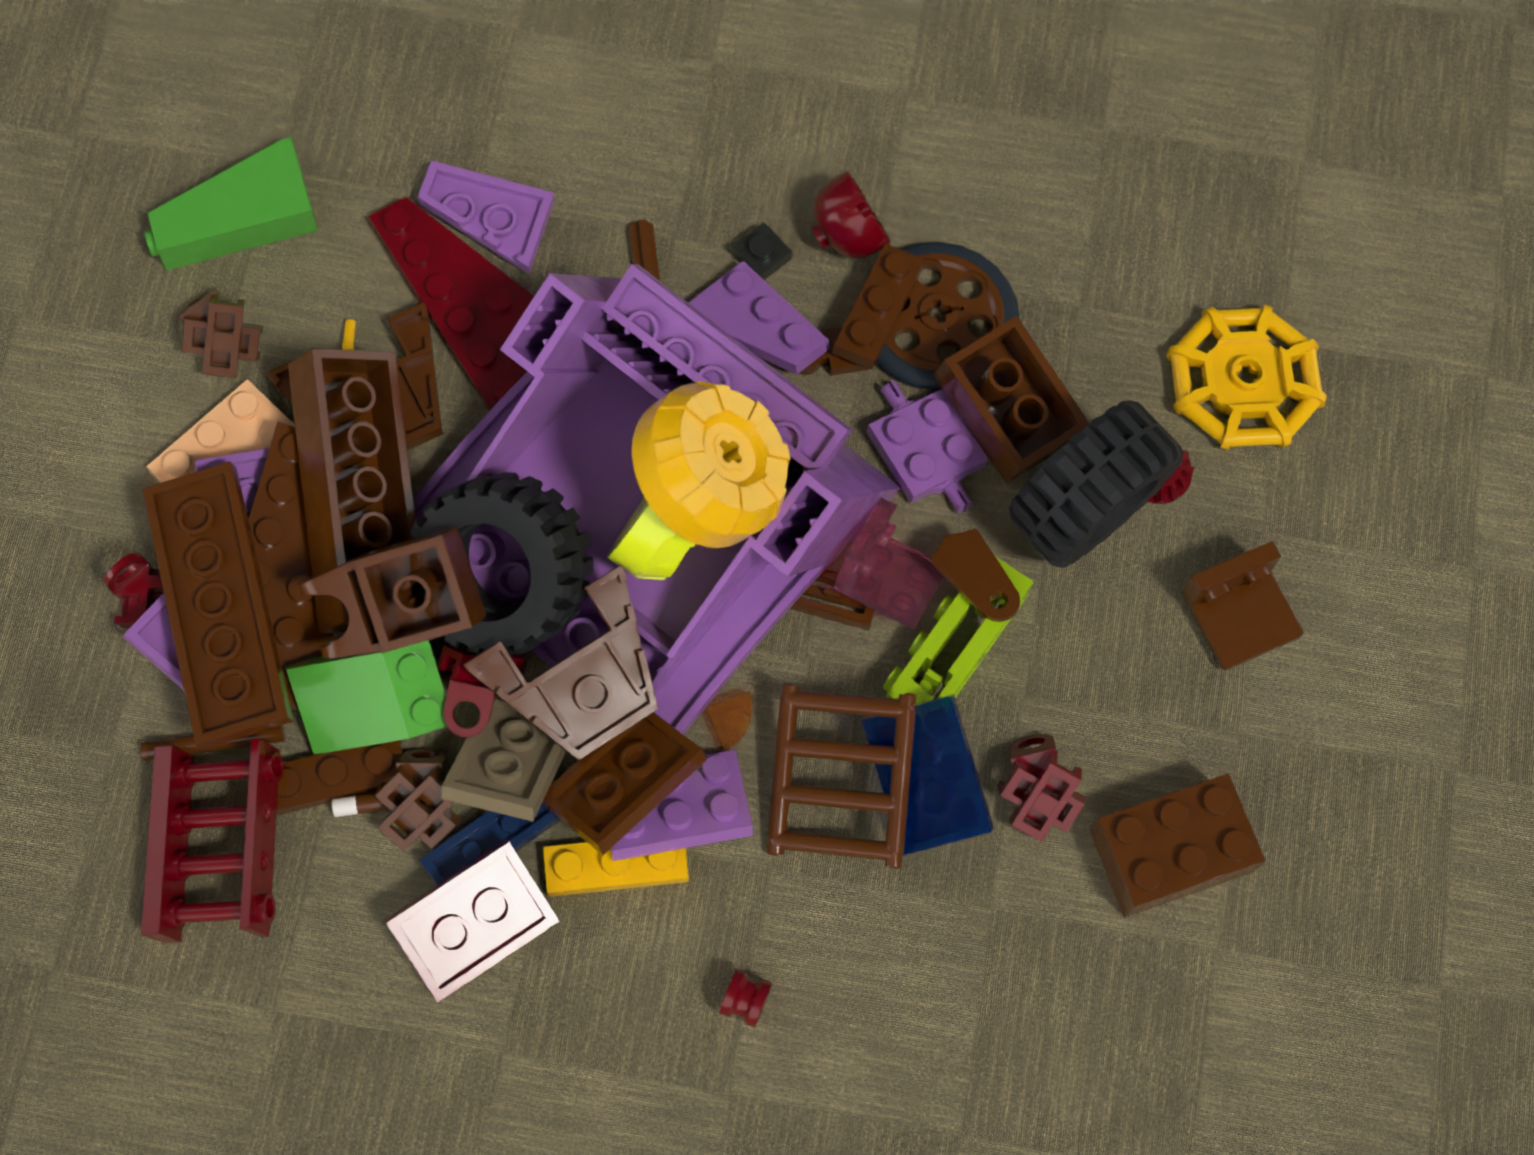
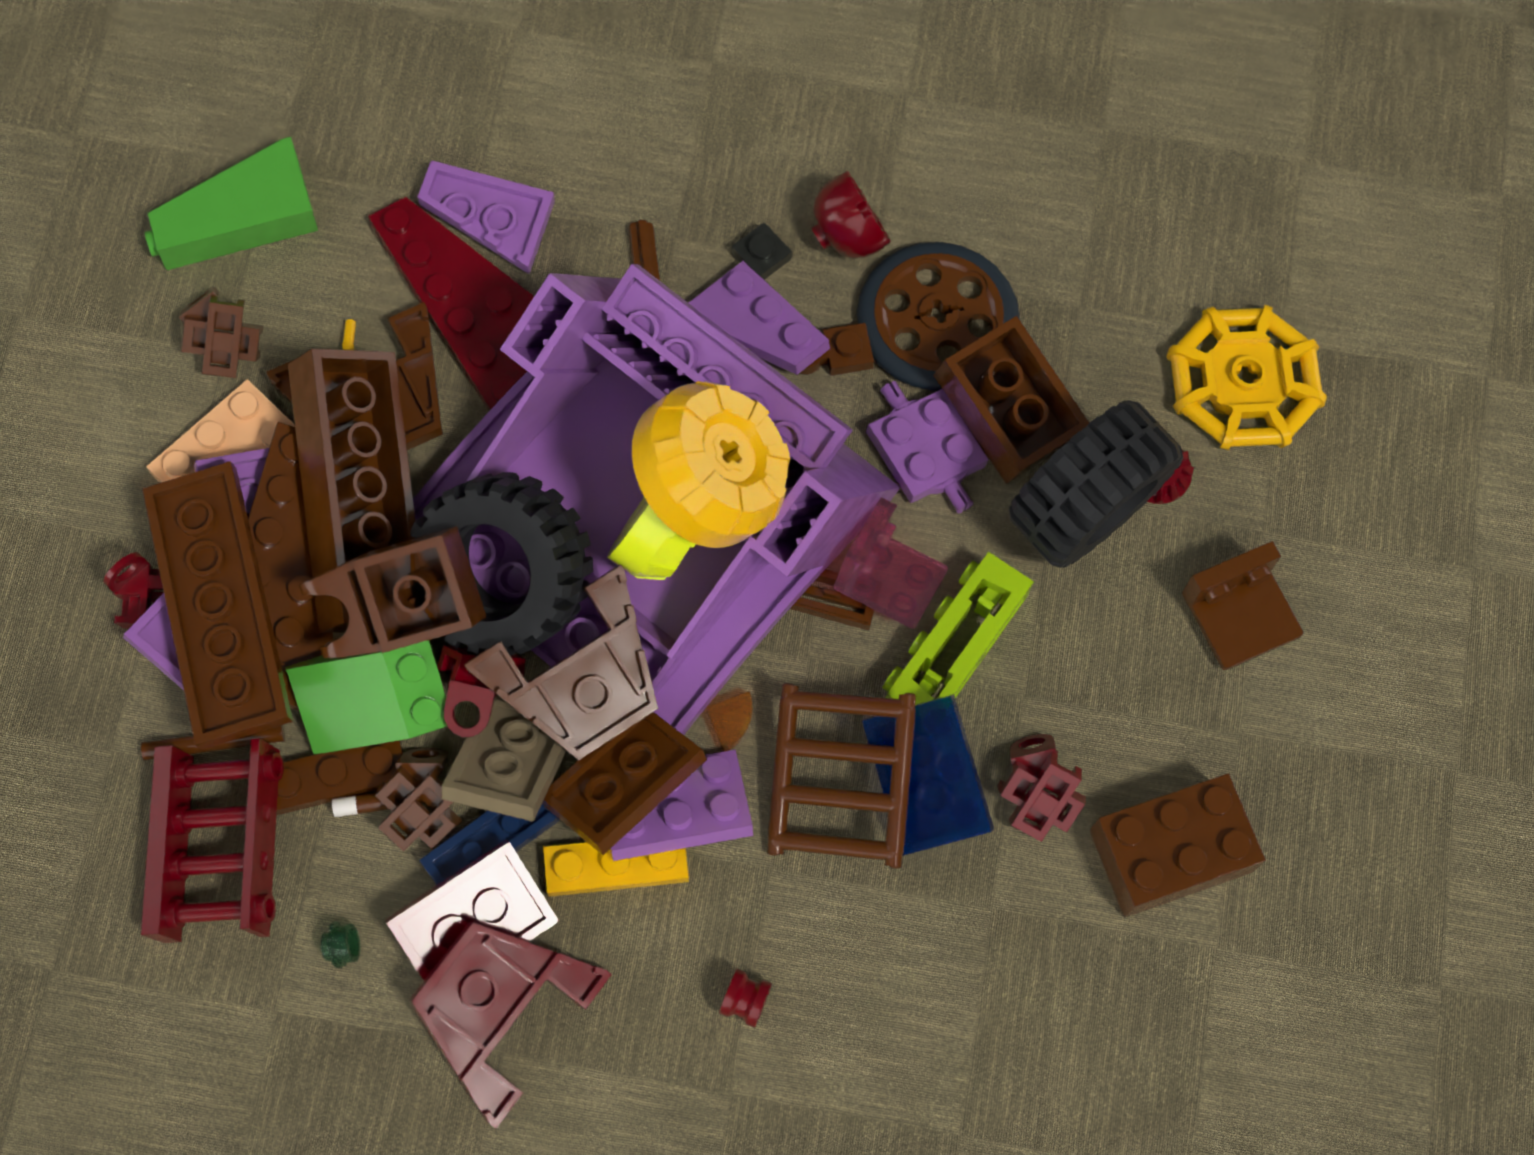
(341, 944): none -> clear green plate
(479, 995): none -> dark red wing
(878, 306): reddish brown plate -> none
(976, 574): reddish brown piece -> none

